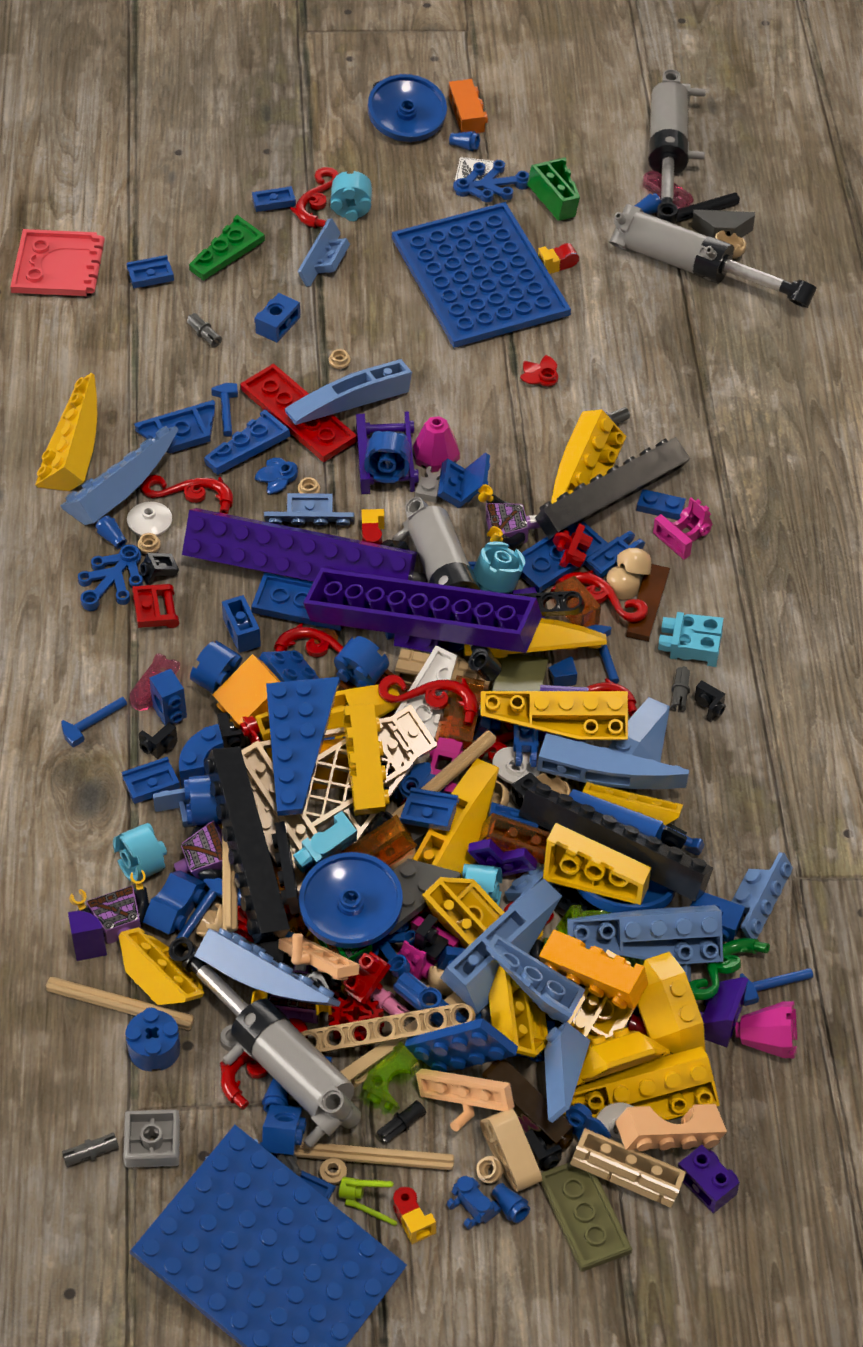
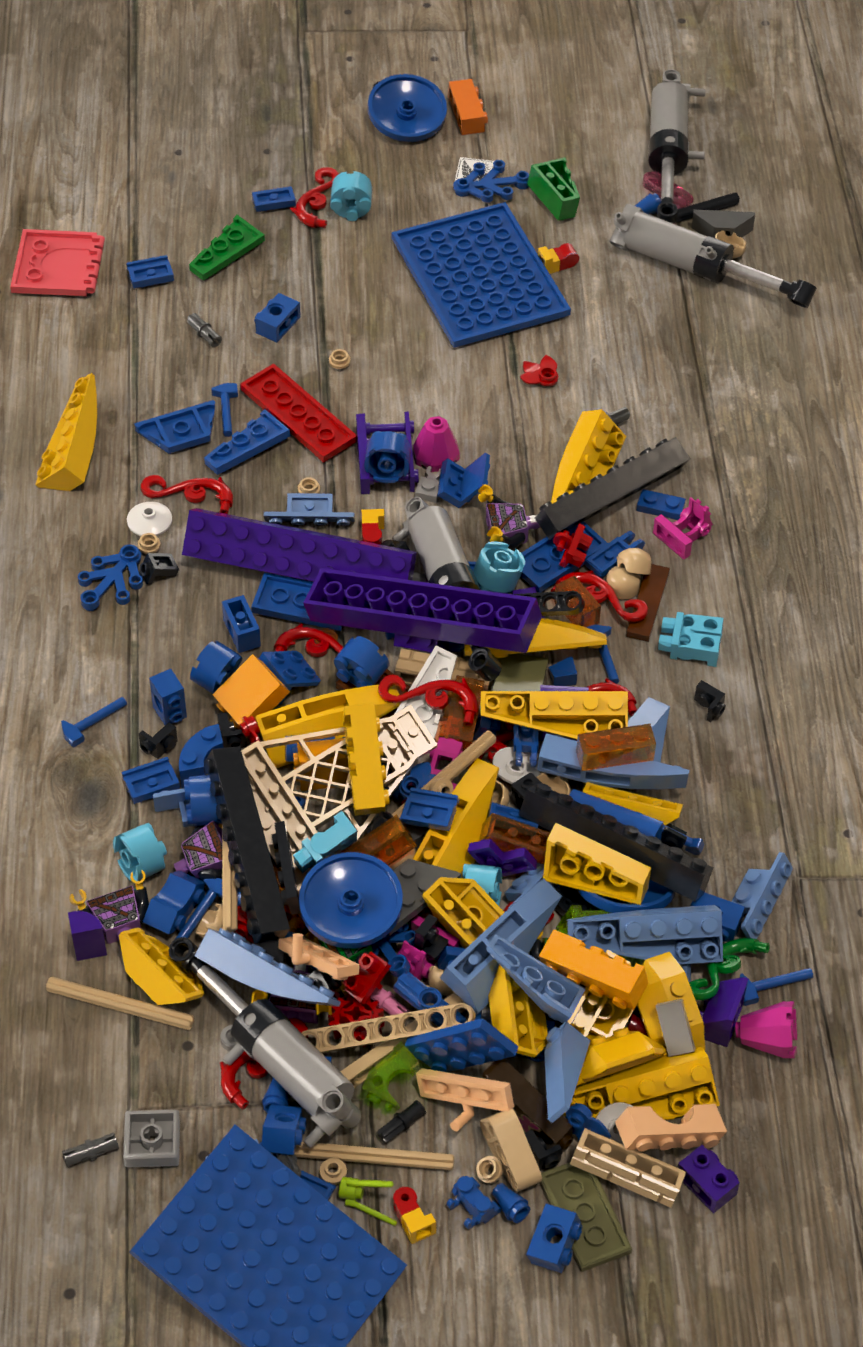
(109, 530): blue cone -> none
(119, 481): medium blue wedge -> none
(141, 694): clear pink plate -> none
(147, 606): red plate -> none
(153, 1040): blue brick -> none
(277, 474): blue plate -> none
(297, 730): blue wing -> none
(324, 253): medium blue bracket -> none
(352, 391): medium blue wedge -> none
(439, 784): none -> tan plate
(466, 140): blue cone -> none
(554, 1222): none -> blue brick
(615, 747): none -> clear orange brick
(675, 1027): none -> light grey tile
(680, 689): dark grey axle -> none

